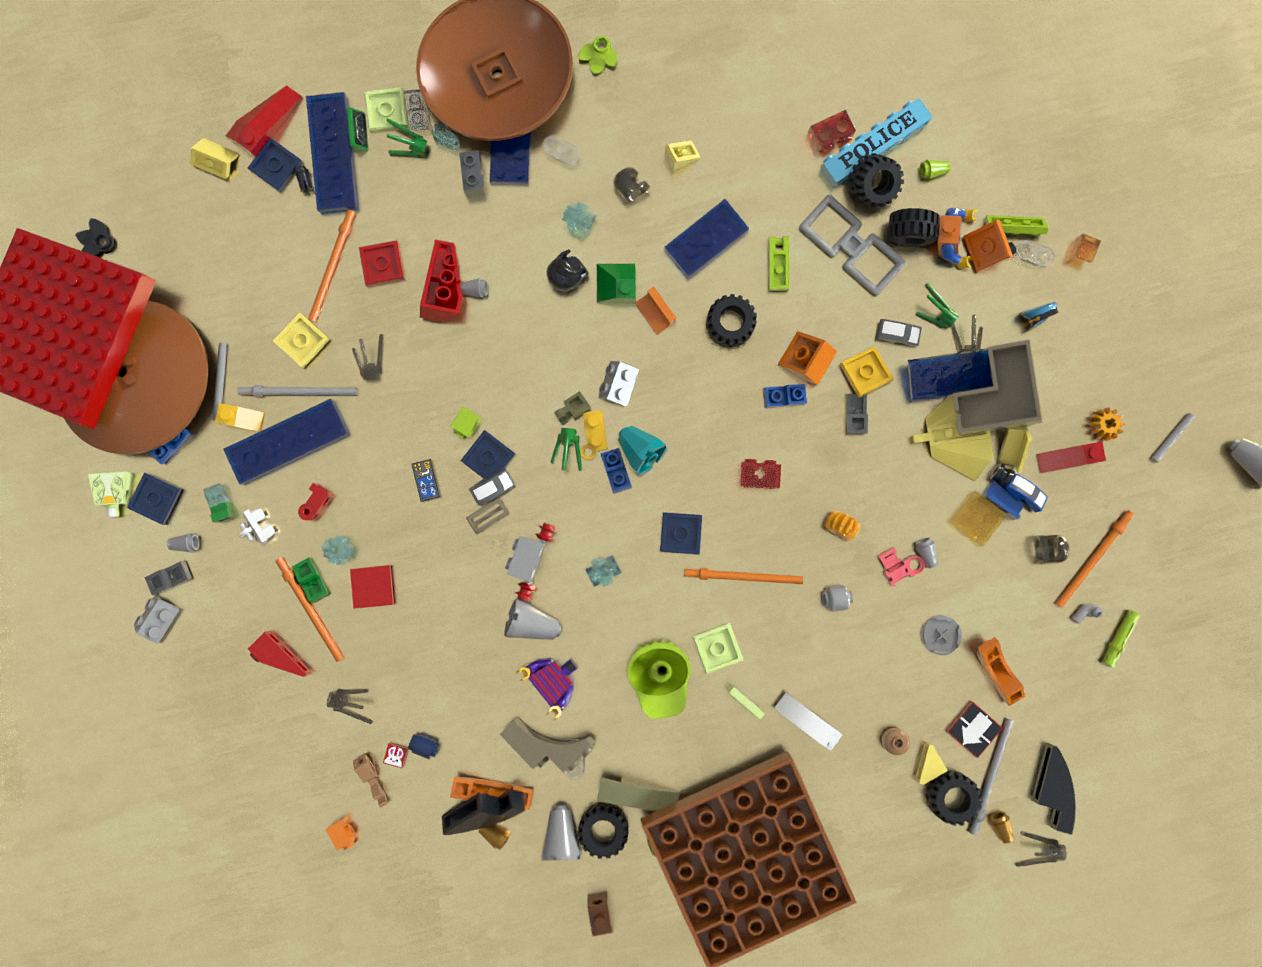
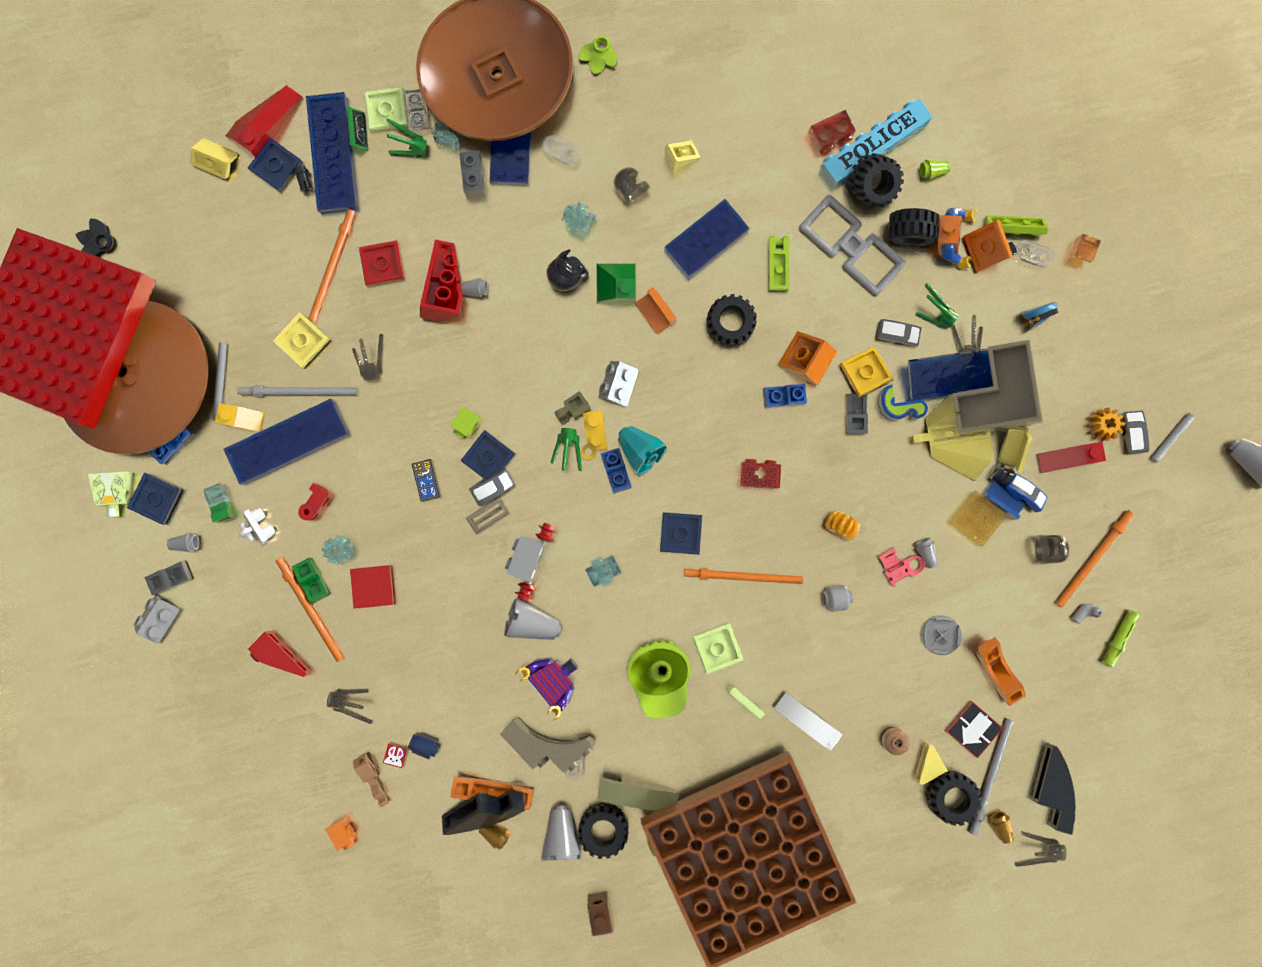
(898, 411): none -> blue animal
(1136, 432): none -> slope

